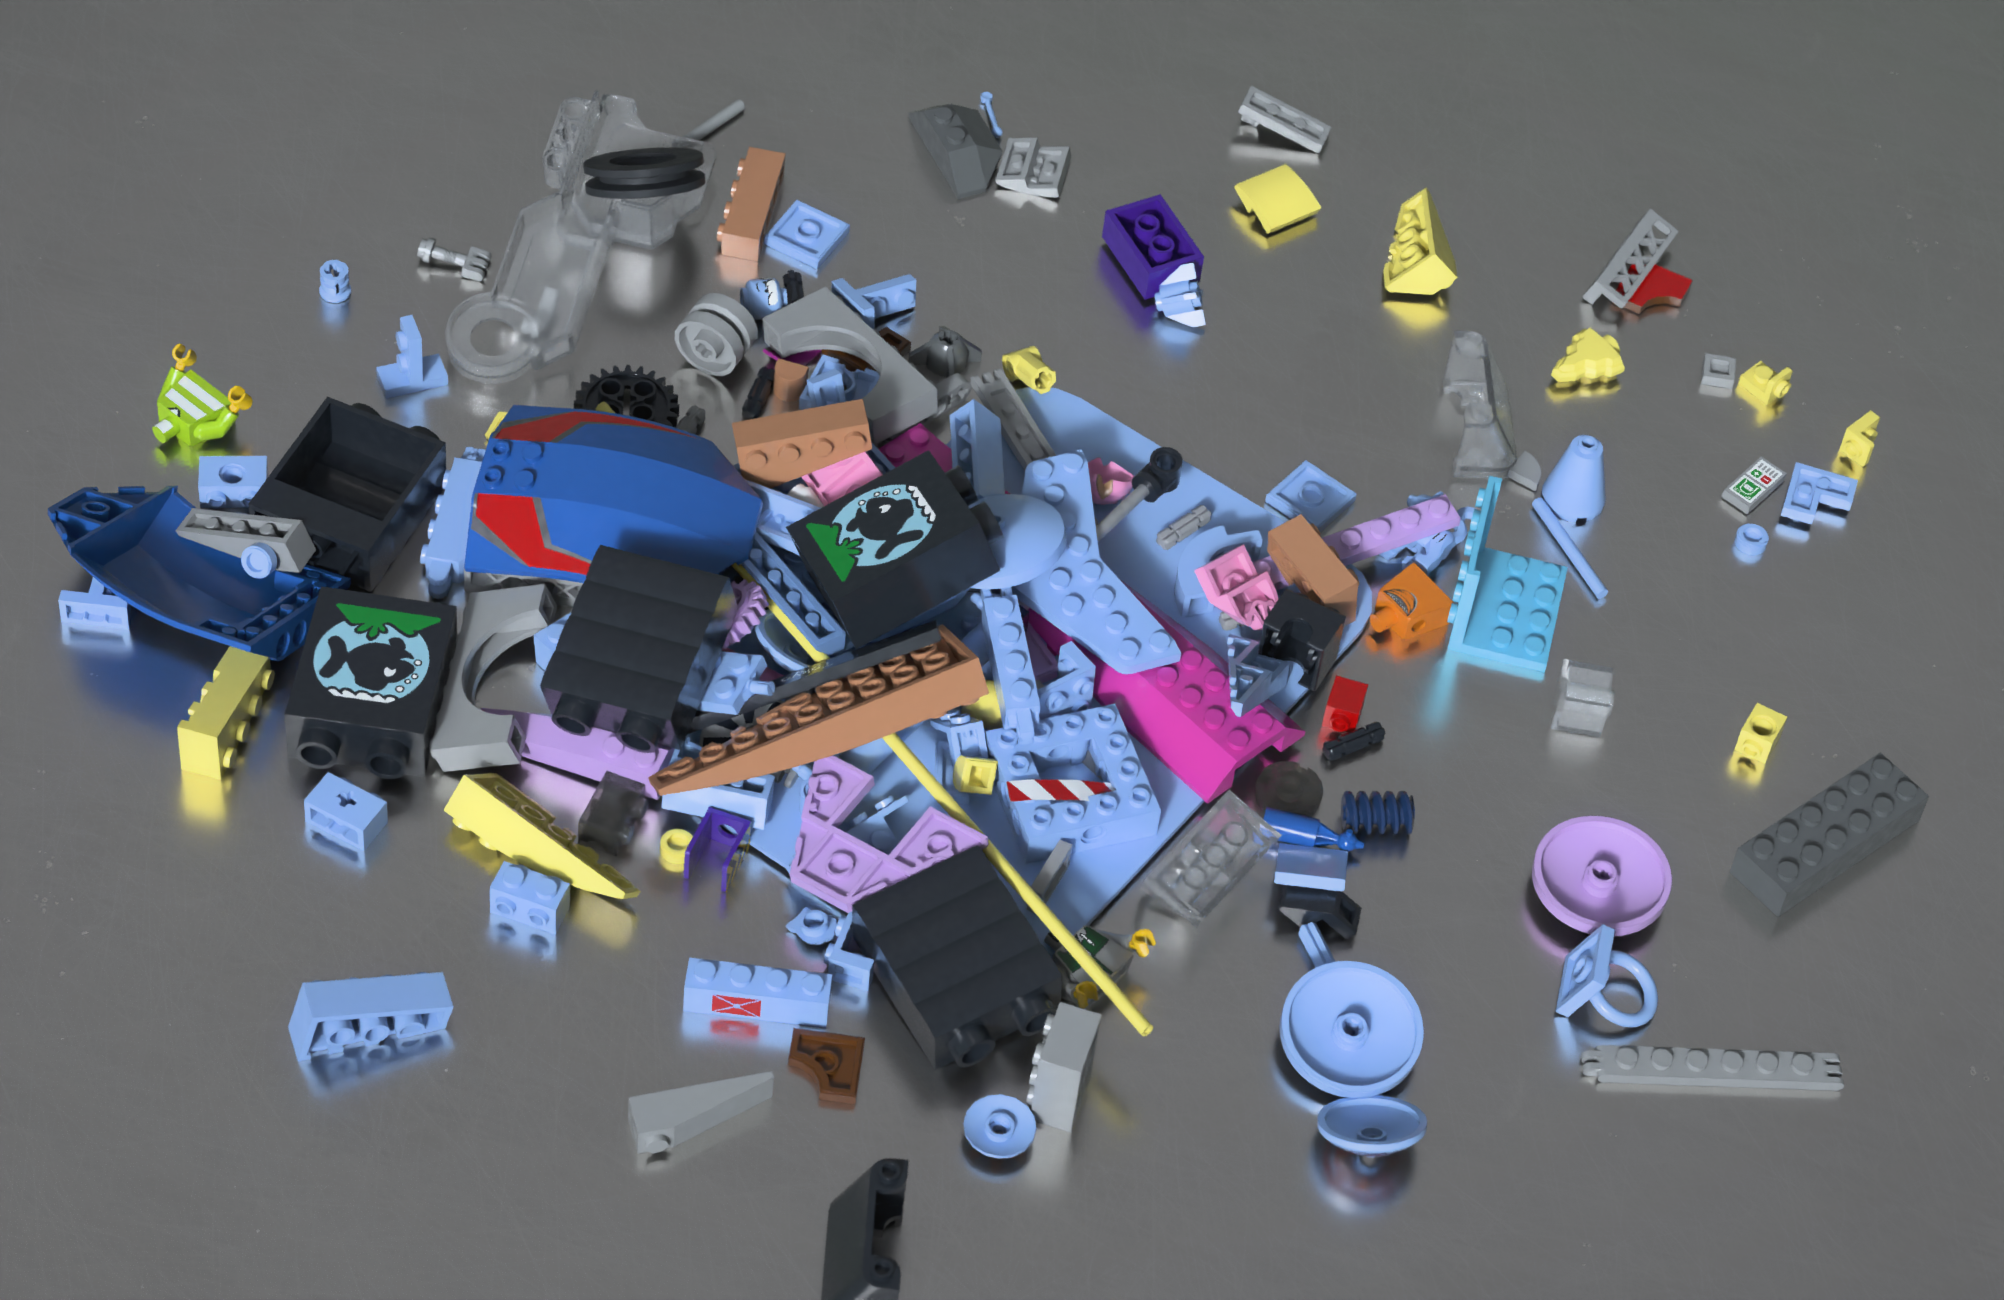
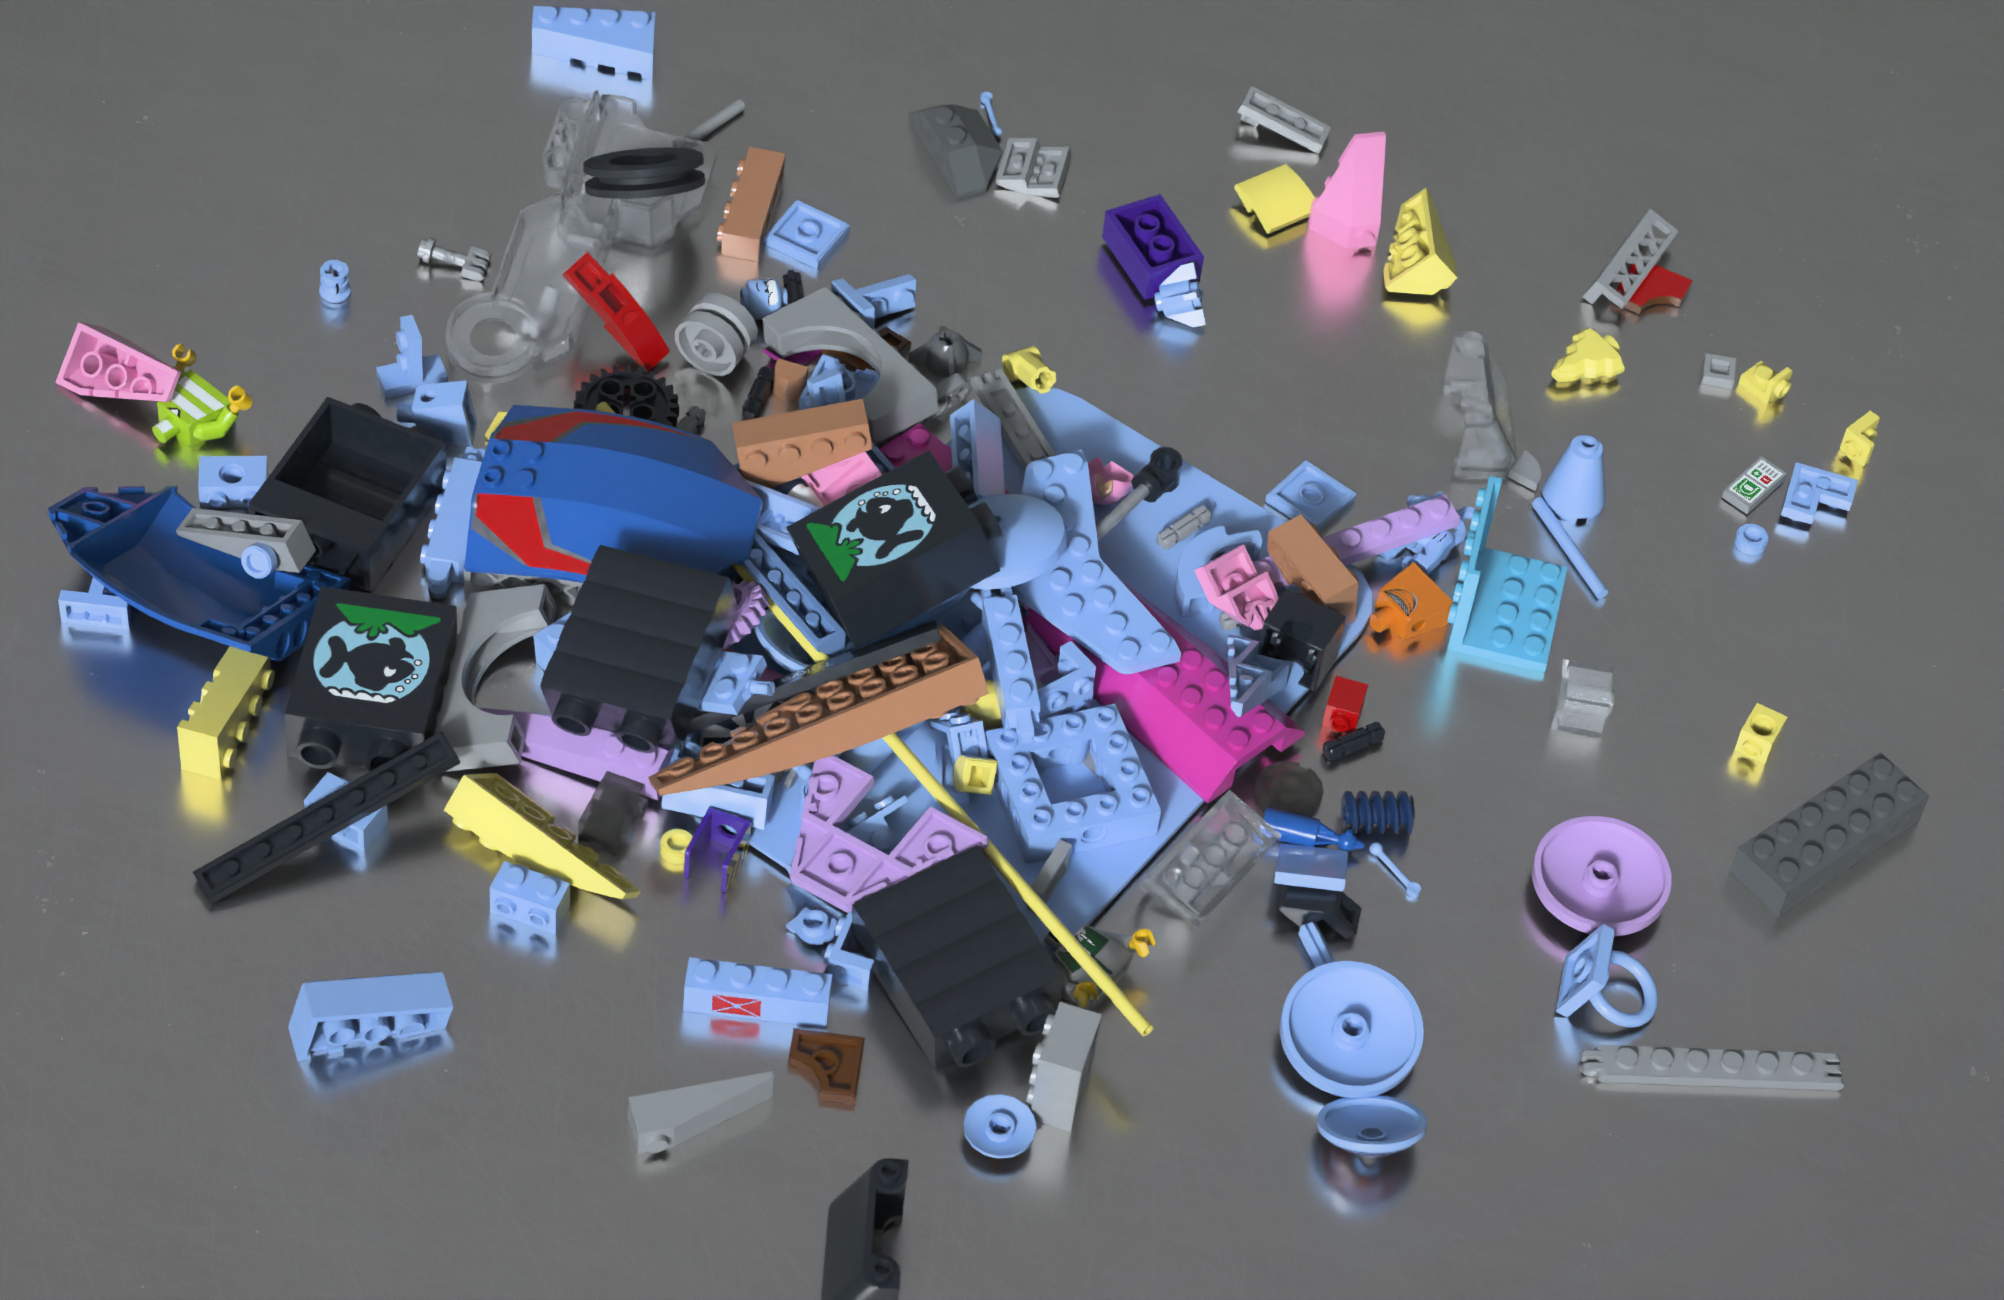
(114, 367): none -> bright pink wedge
(326, 817): none -> black tile
(443, 410): none -> light blue torso
(596, 37): none -> light blue wedge
(619, 311): none -> red slope
(1055, 789): sticker -> none
(1352, 199): none -> bright pink wedge
(1413, 888): none -> light blue hinge

